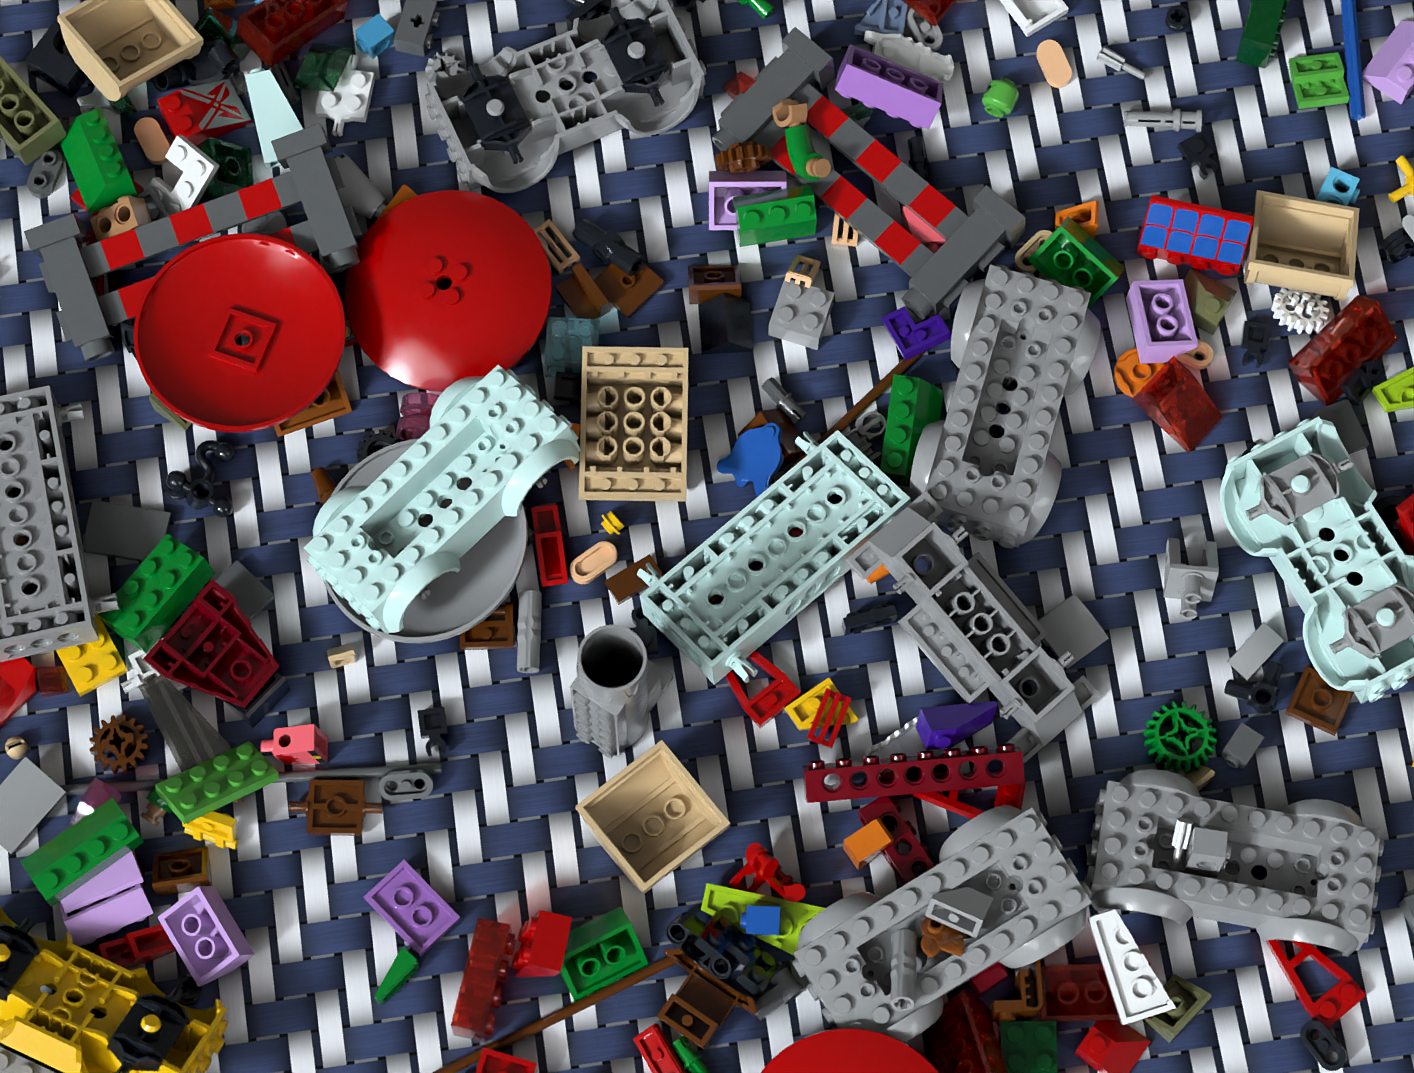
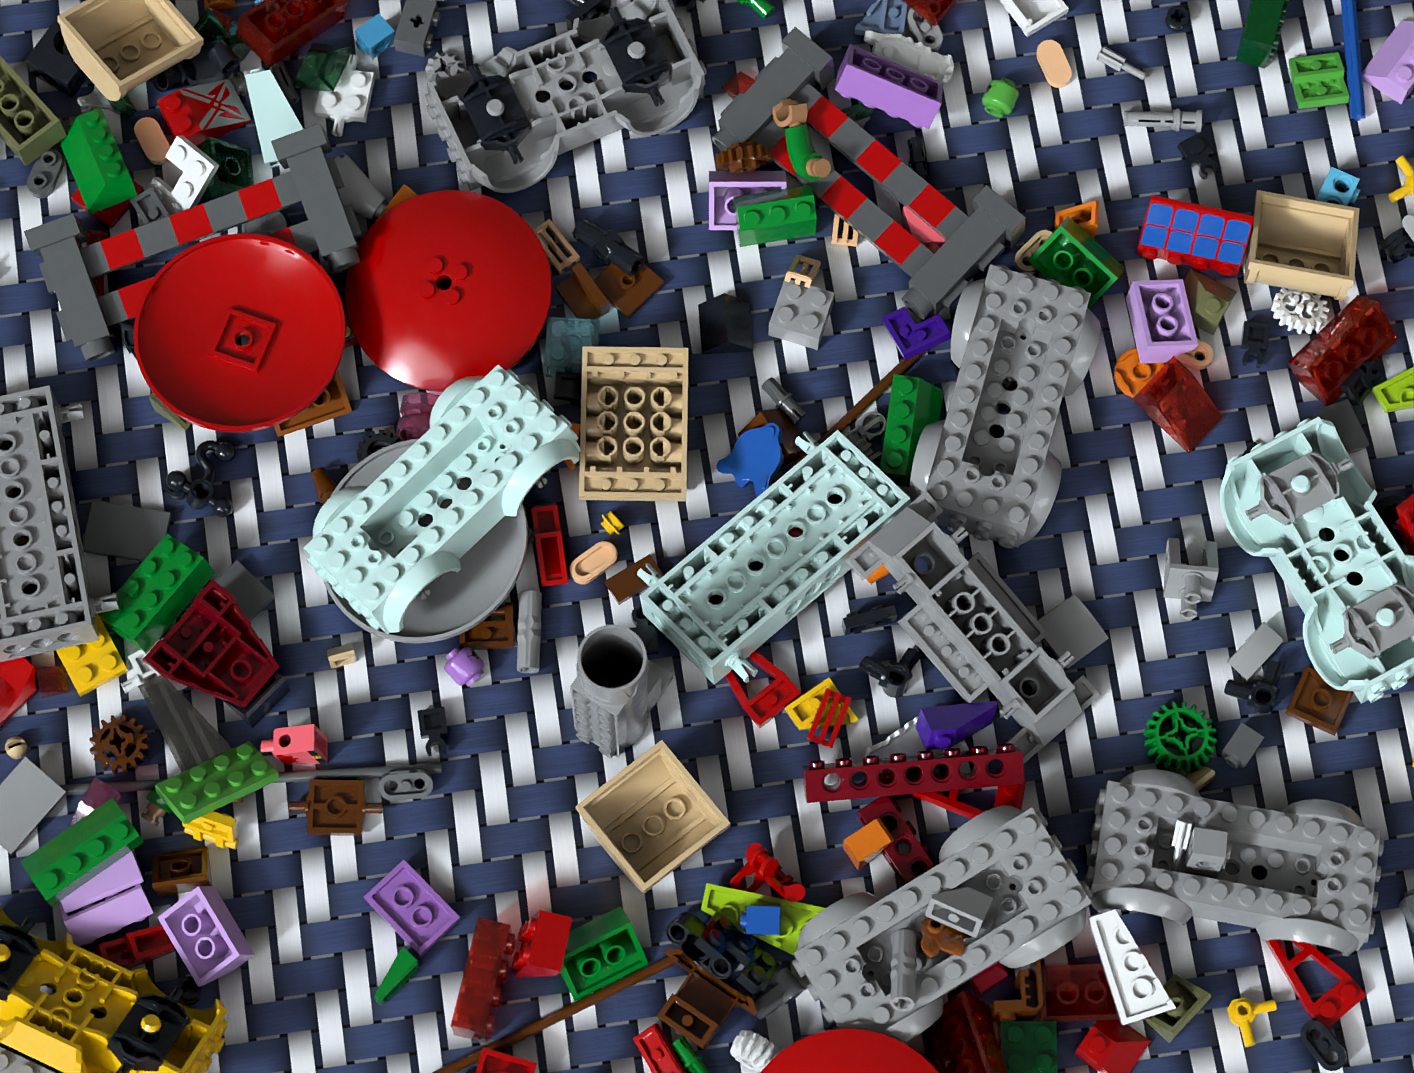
(121, 217): medium nougat brick -> none
(464, 665): none -> medium lavender head
(713, 280): reddish brown slope -> none
(753, 1050): none -> white gear
(900, 671): none -> black axle
(1242, 1013): none -> yellow piece

